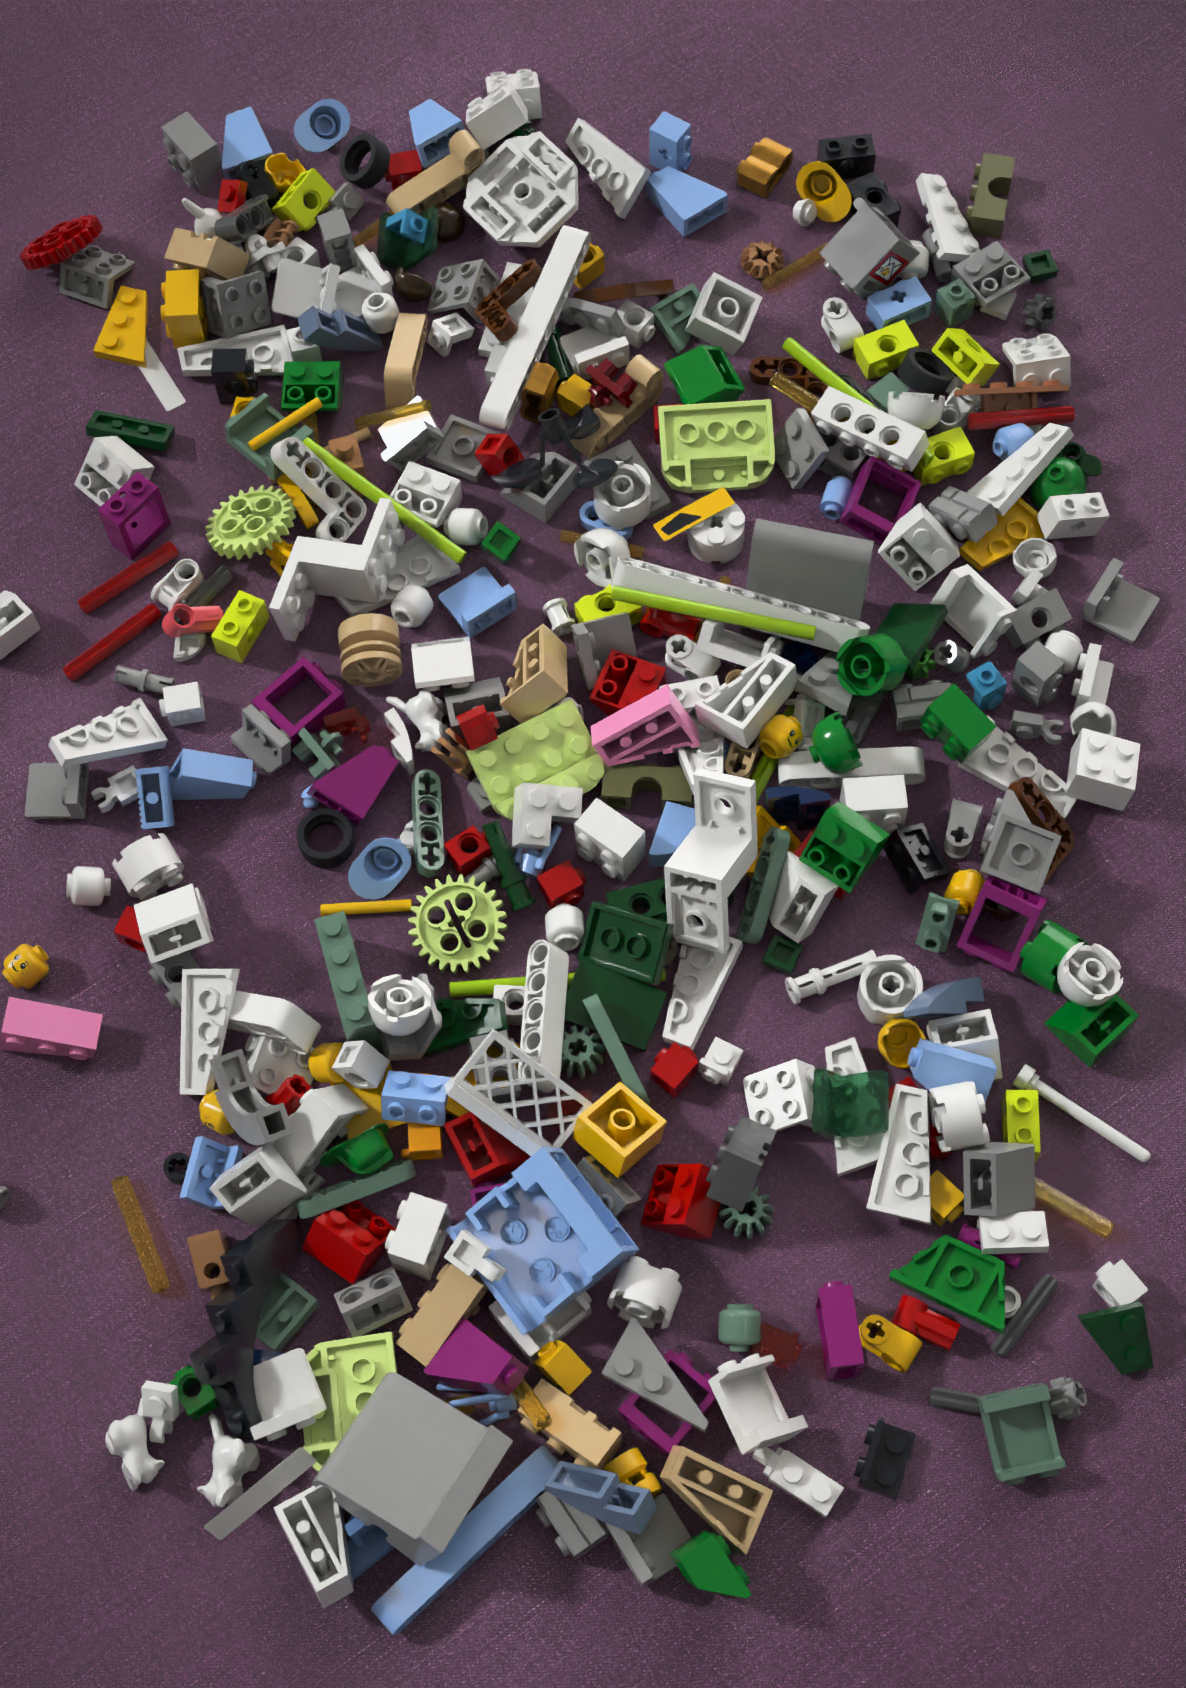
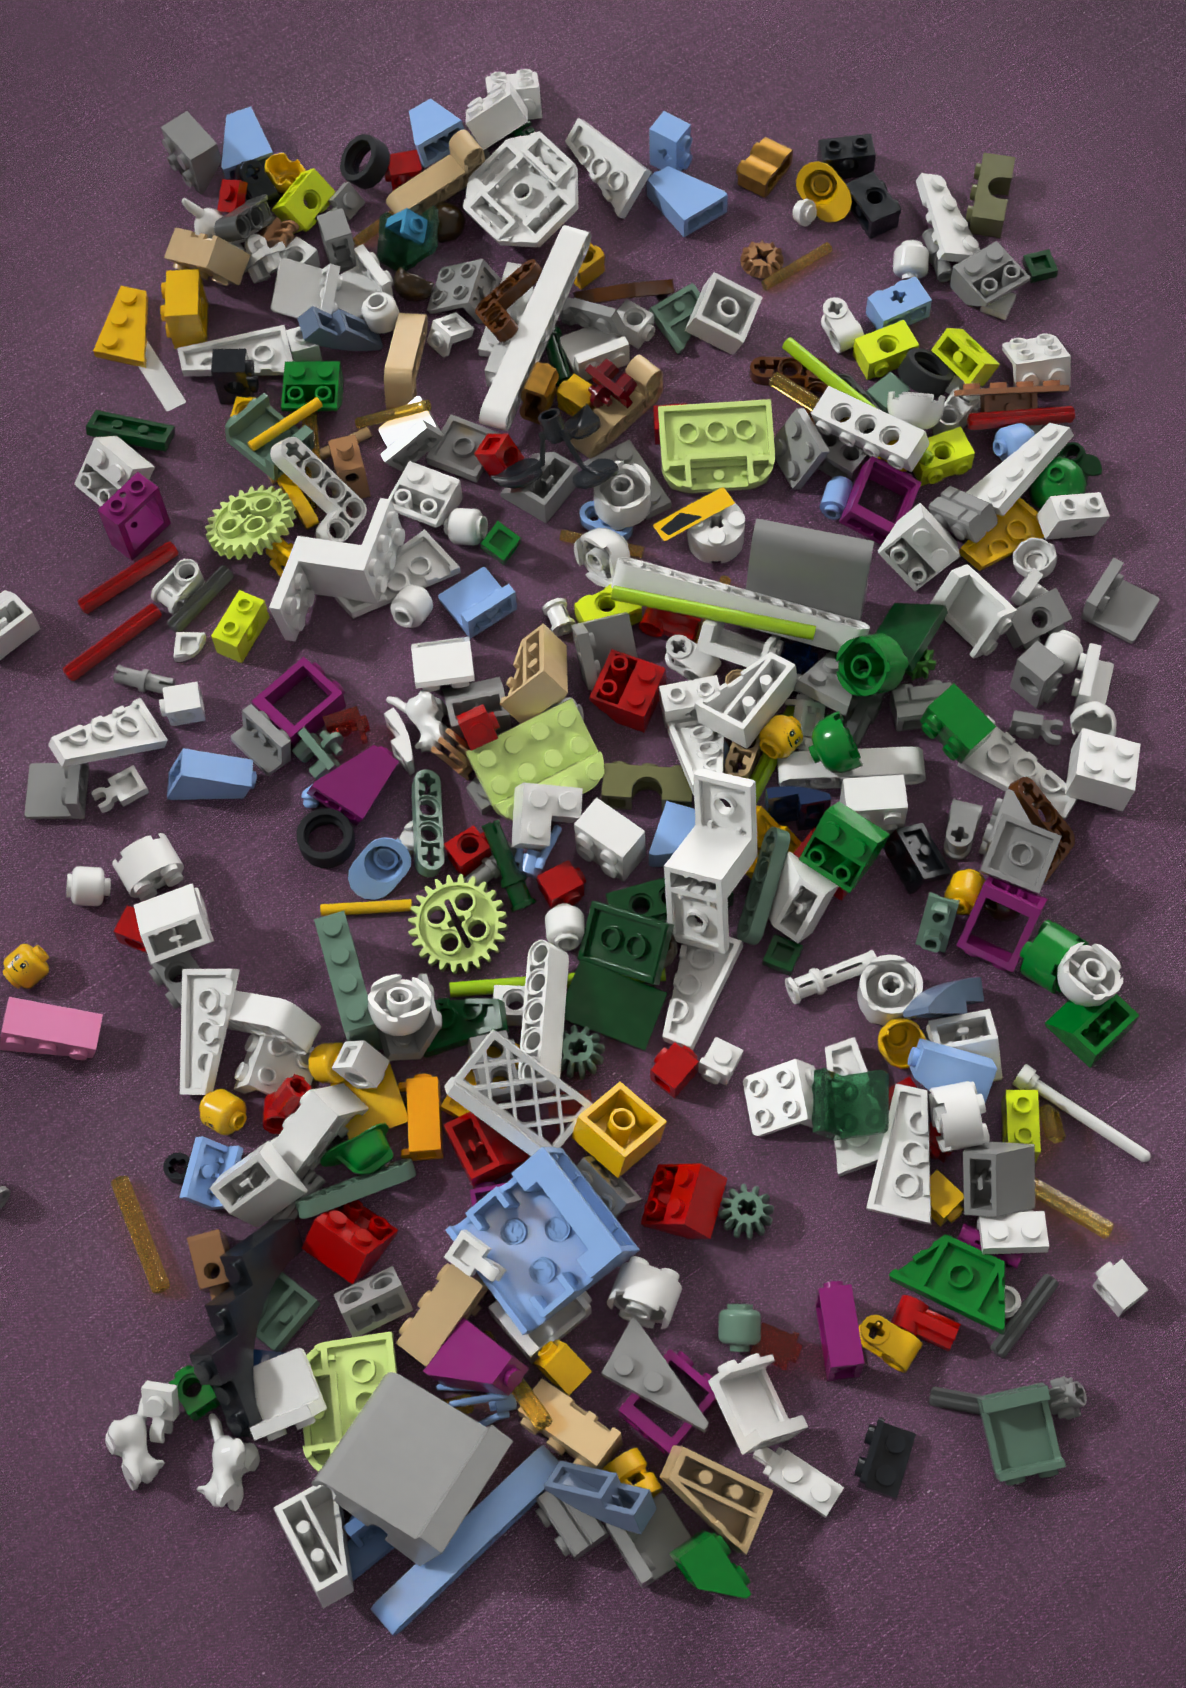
(61, 242): red gear -> none
(92, 275): light grey bracket -> none
(155, 797): light blue brick -> none
(195, 620): coral piece -> none
(236, 304): light grey bracket -> none
(243, 1105): light grey arch -> none
(260, 1493): white sticker -> none
(322, 125): light blue piece -> none
(370, 650): tan wheel -> none
(374, 494): lime piece -> none
(414, 1098): light blue bracket -> none
(419, 1235): white brick -> none
(614, 1047): sand green beam -> none
(645, 728): bright pink wedge -> none
(704, 376): green slope -> none
(739, 1162): dark grey wedge -> none
(868, 251): light grey container -> none
(953, 657): light grey bush -> none
(954, 303): sand green brick -> none
(988, 686): dark azure bracket -> none
(1039, 311): dark grey gear -> none
(1052, 1123): none -> clear yellow tile
(1121, 1336): dark green wing -> none

